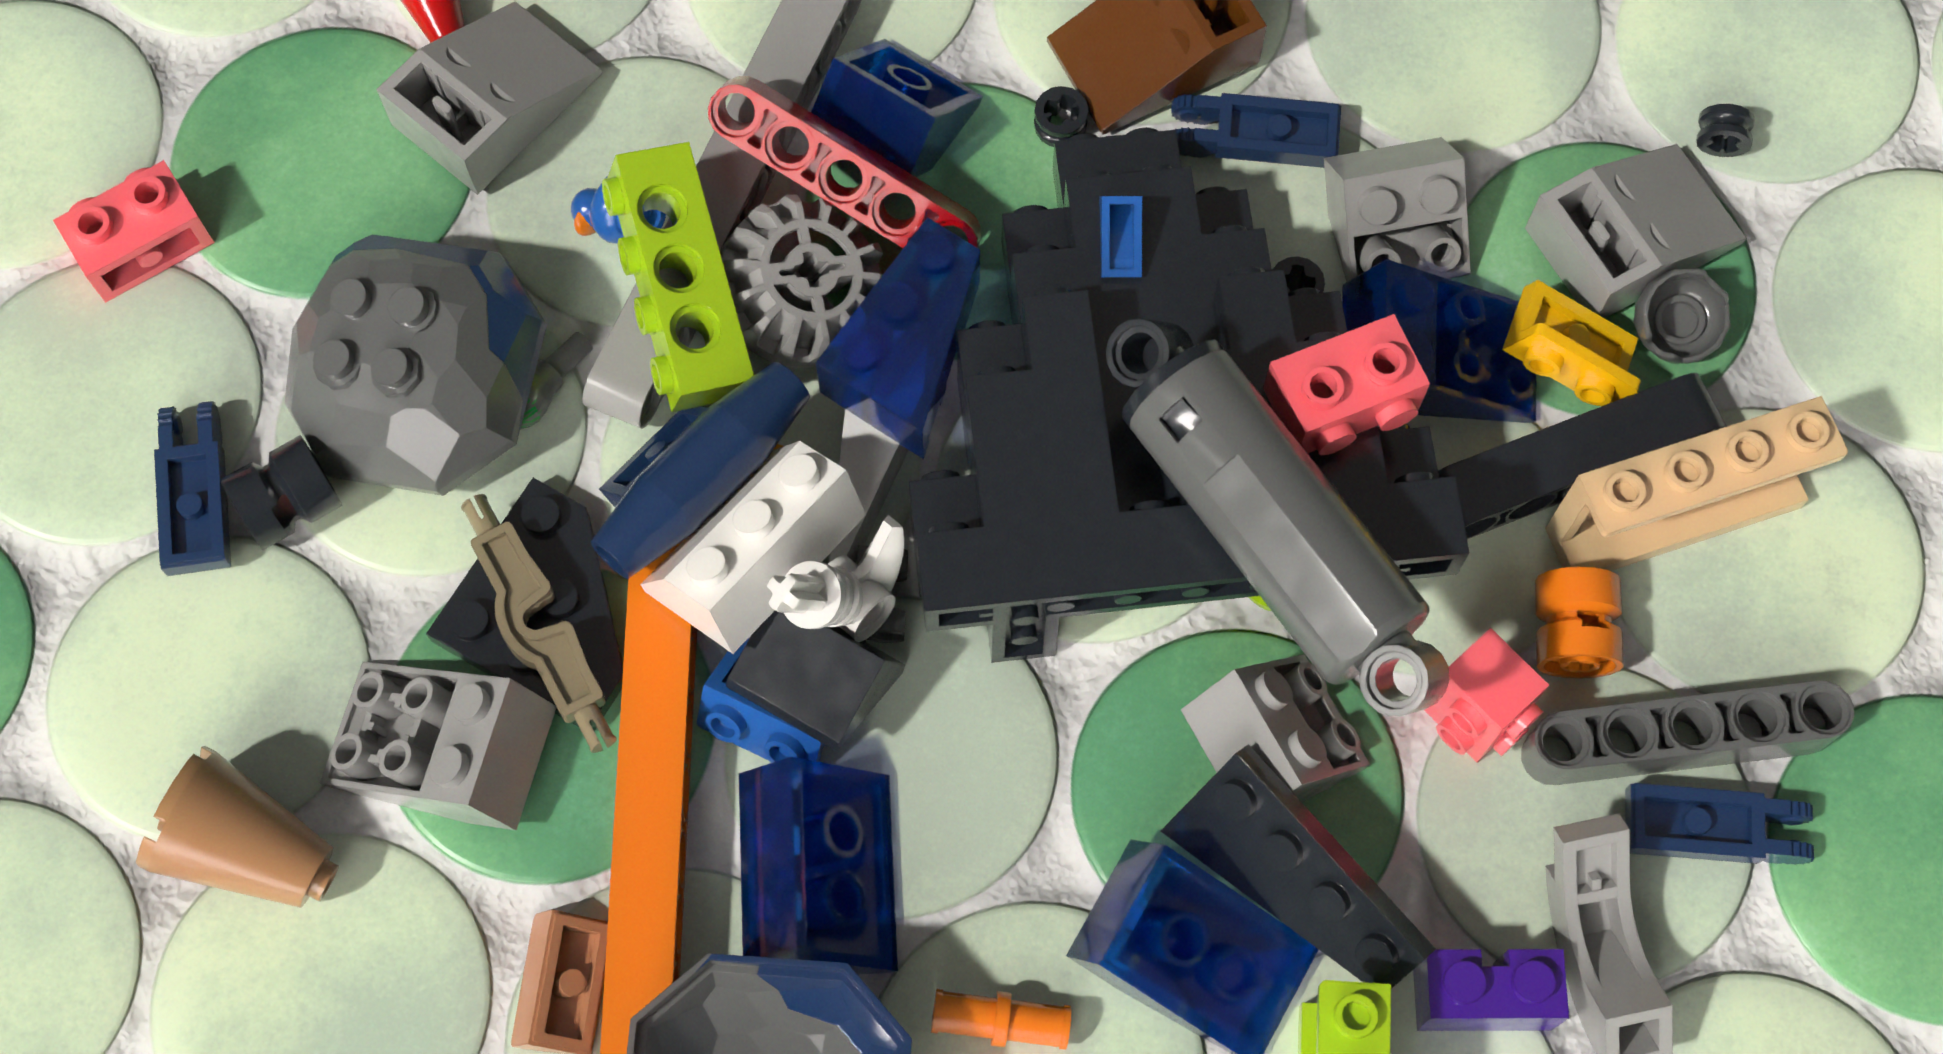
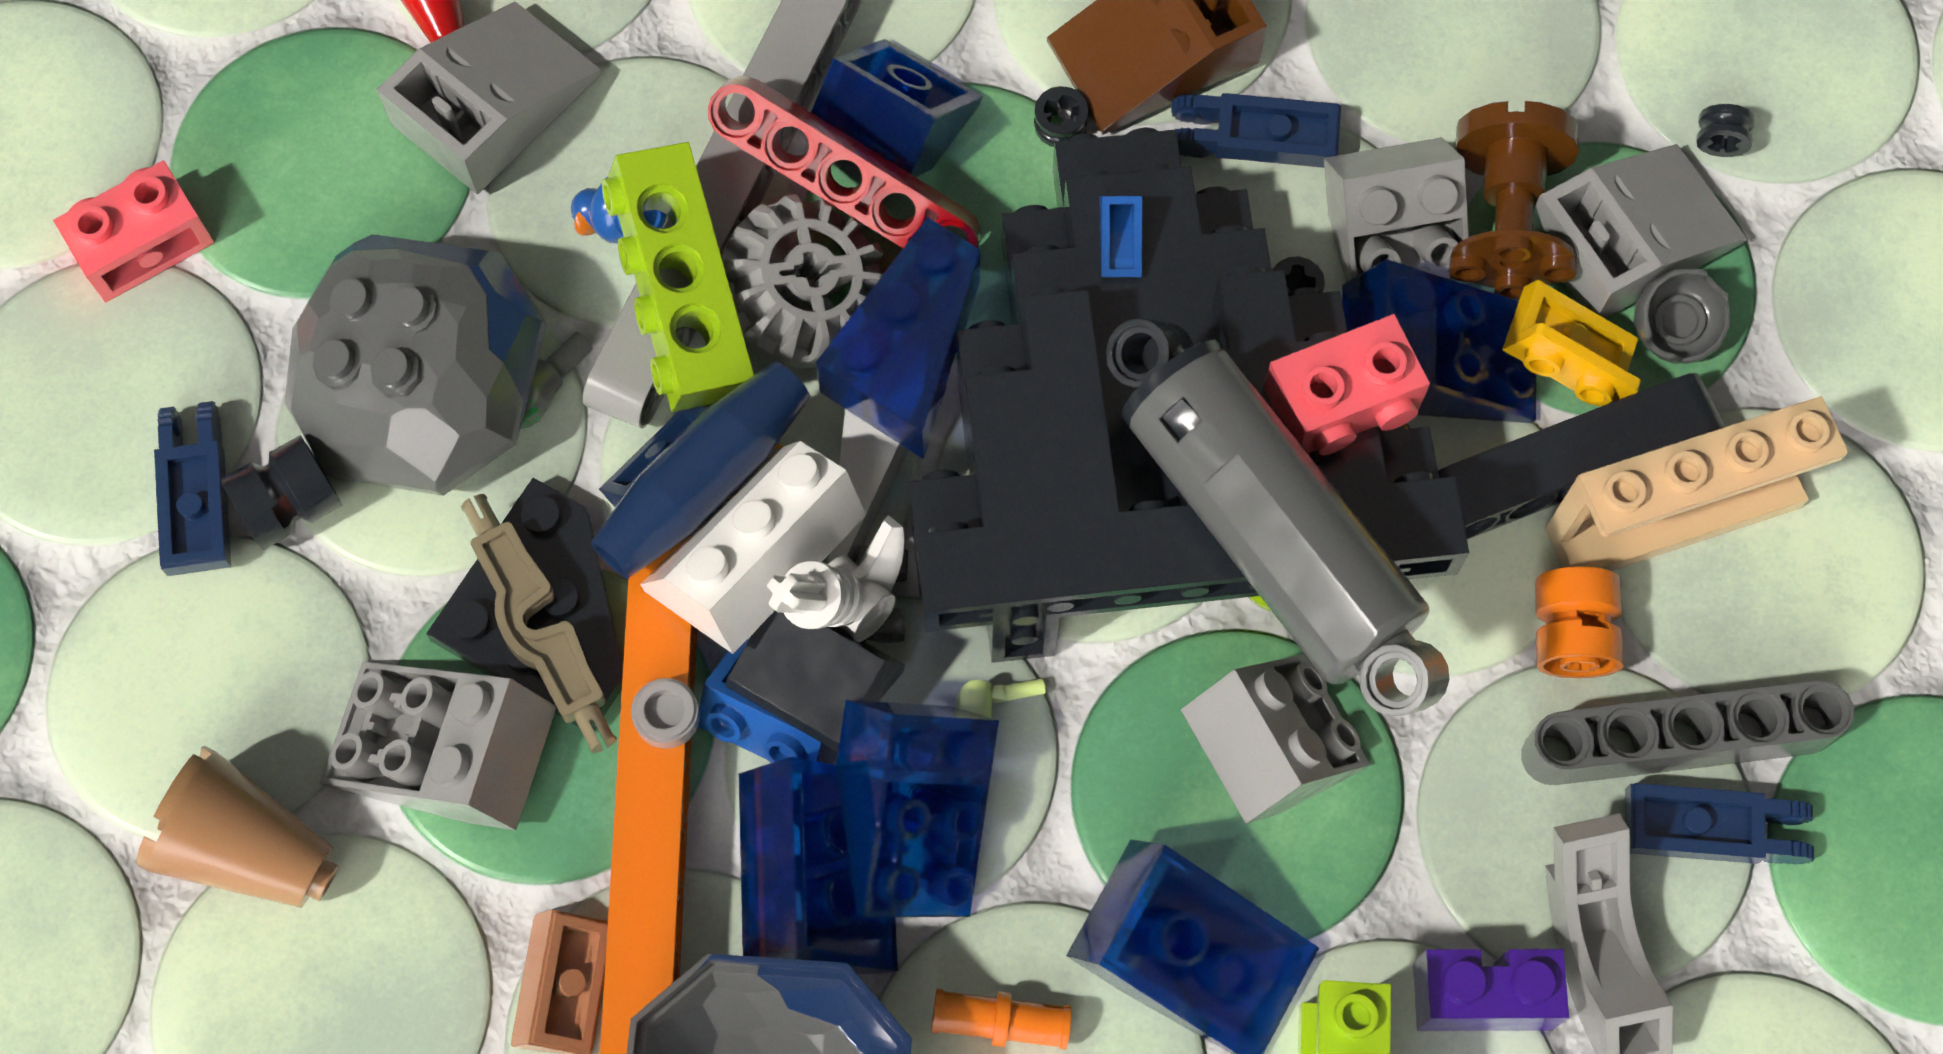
(665, 713): none -> light grey tile
(914, 805): none -> clear blue slope
(979, 695): none -> yellowish green hand
(1290, 865): black wing -> none
(1488, 699): coral brick -> none
(1515, 157): none -> reddish brown piece

